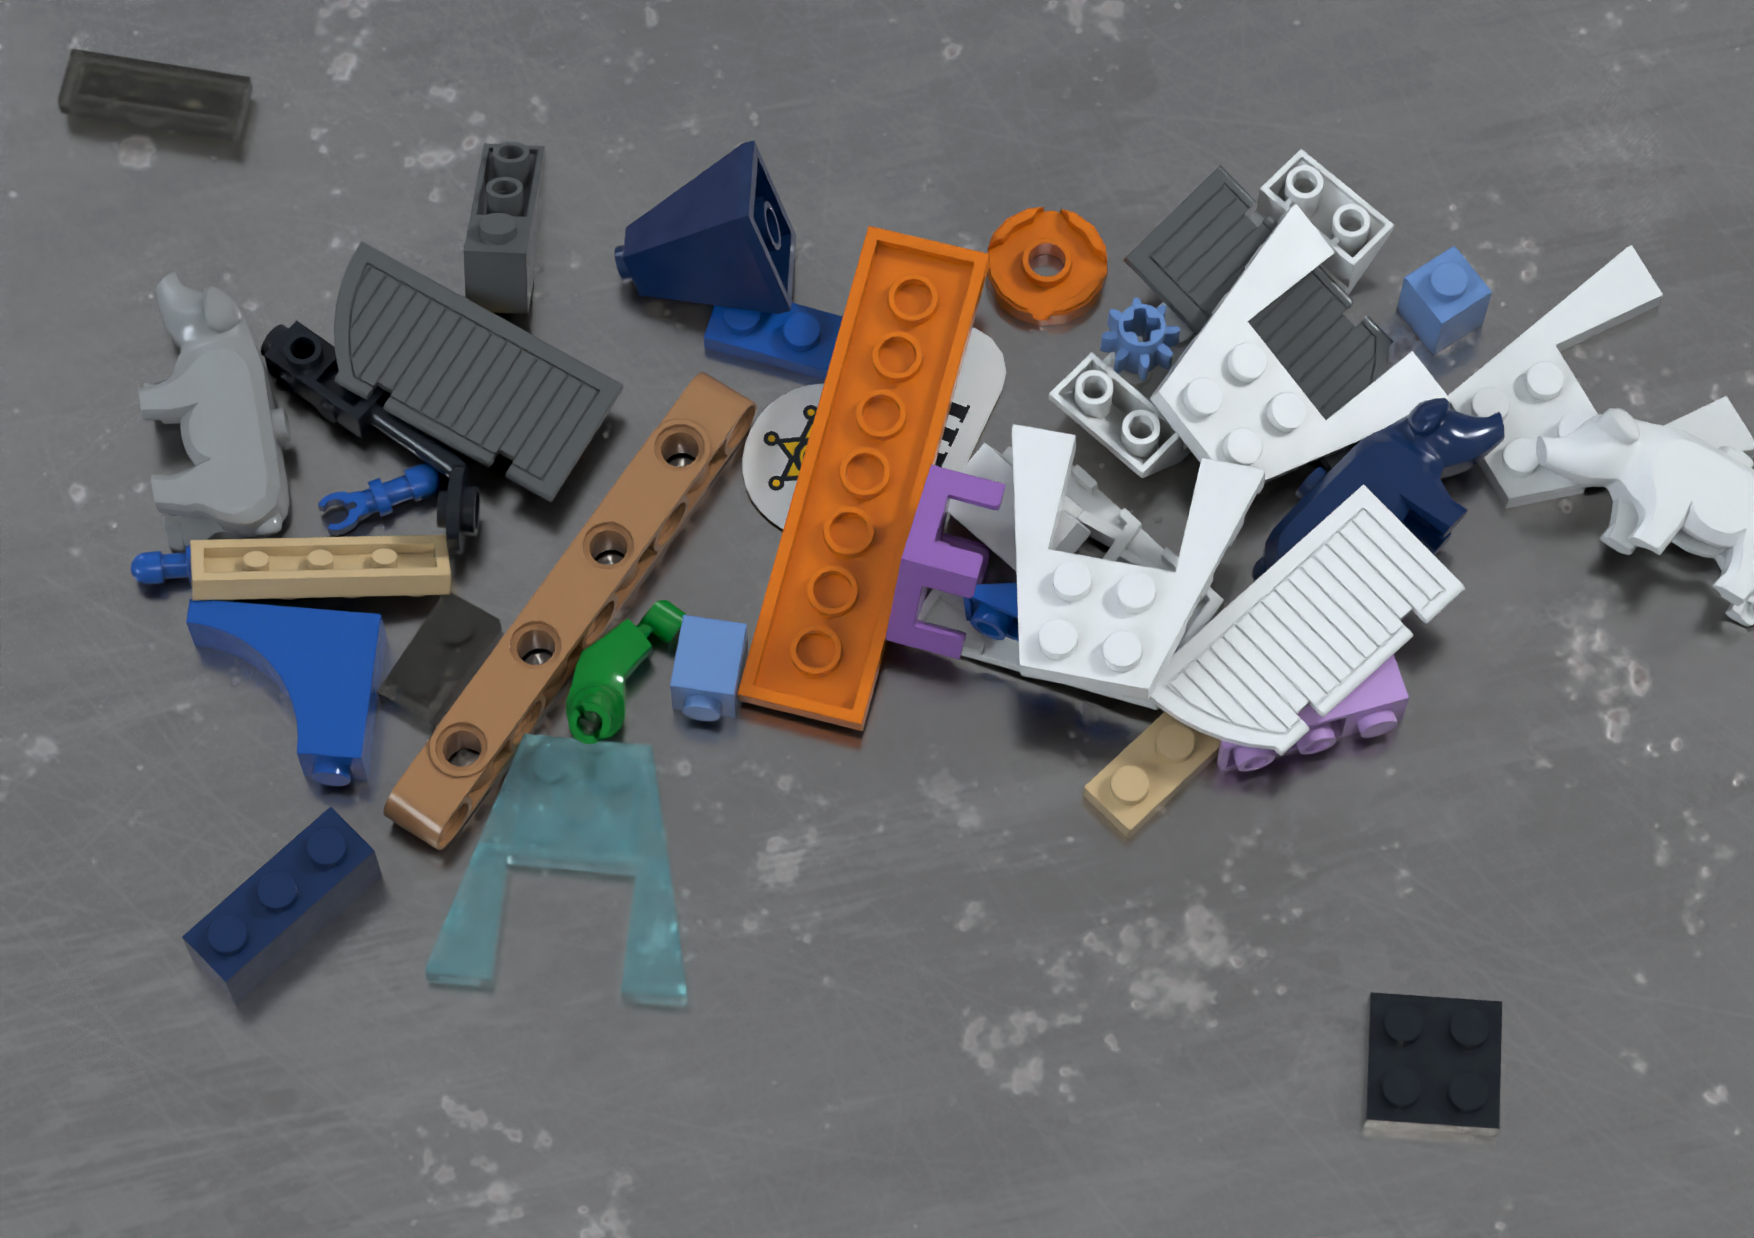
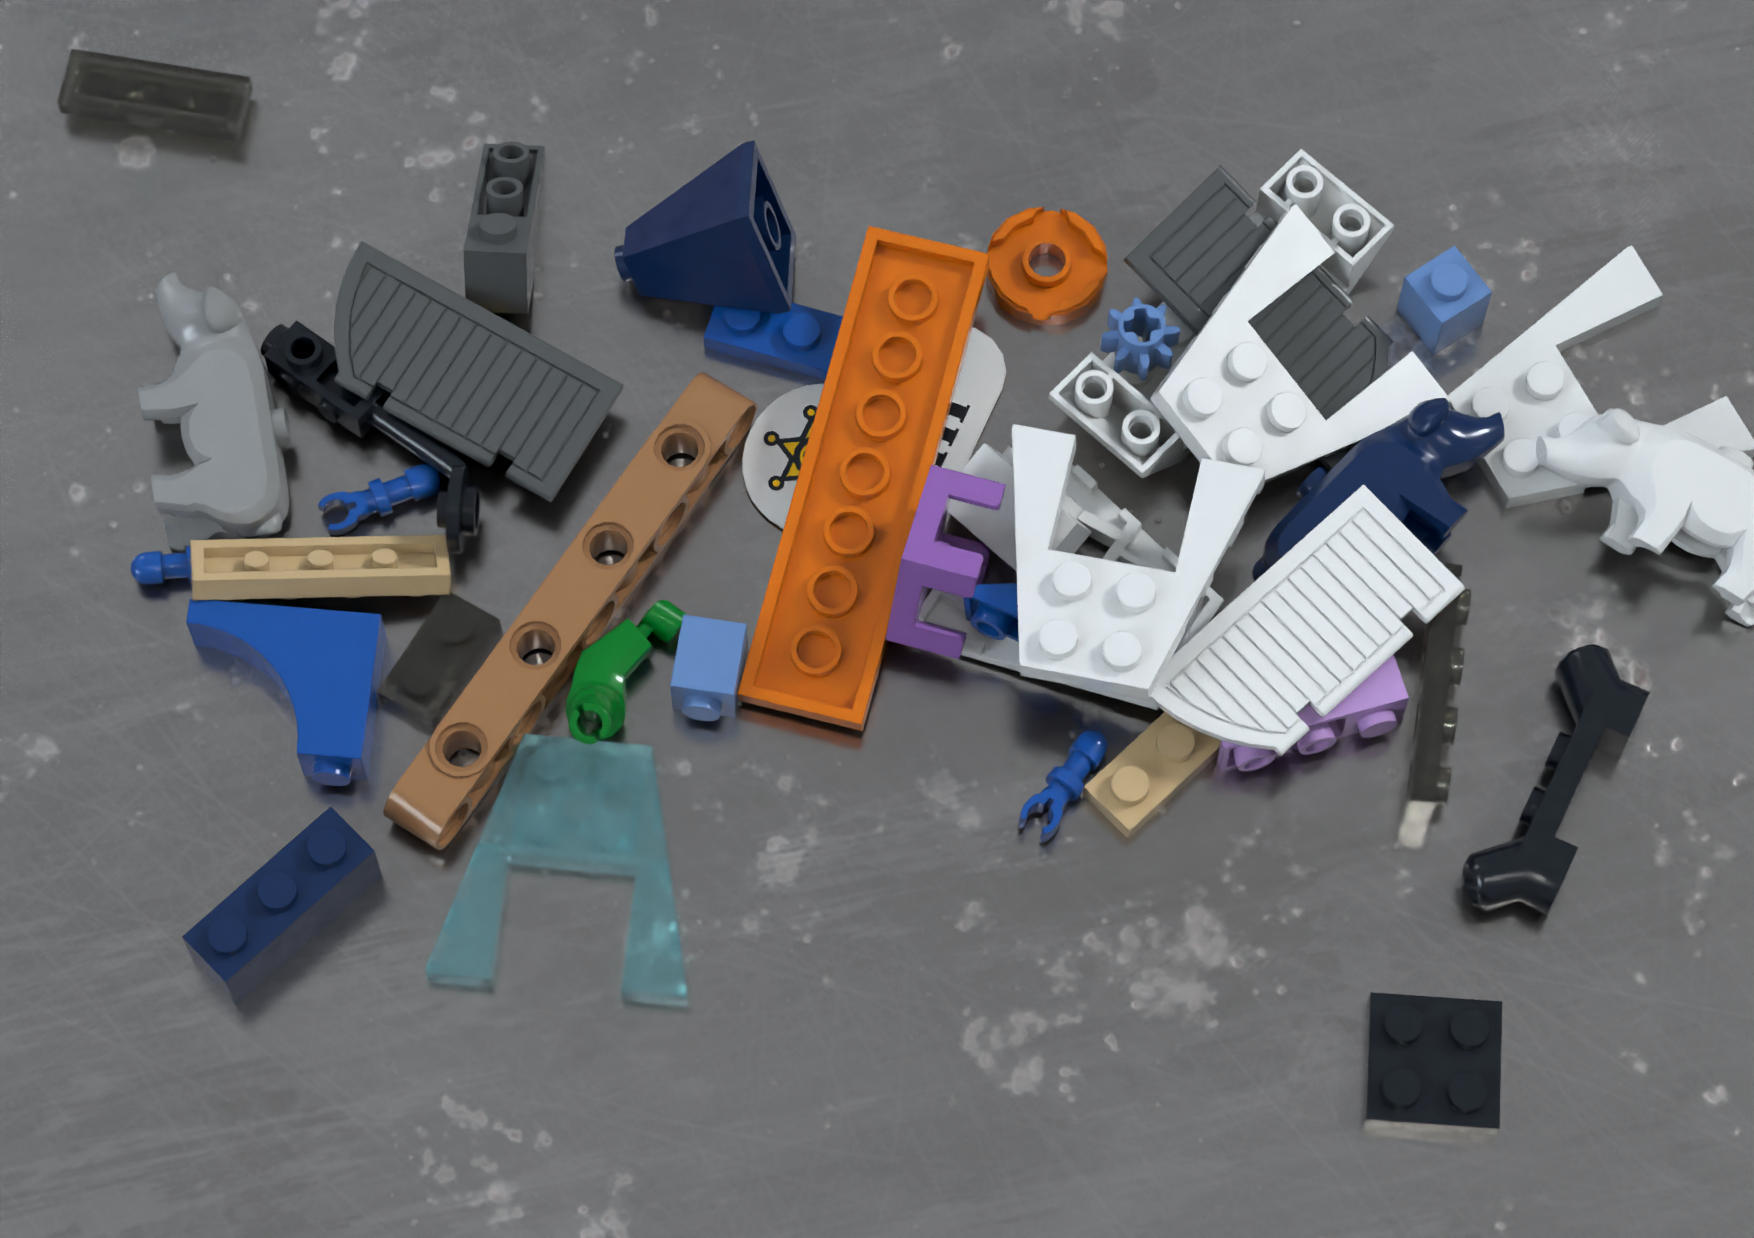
(1066, 781): none -> blue piece
(1434, 720): none -> clear smoke plate
(1537, 864): none -> black plate

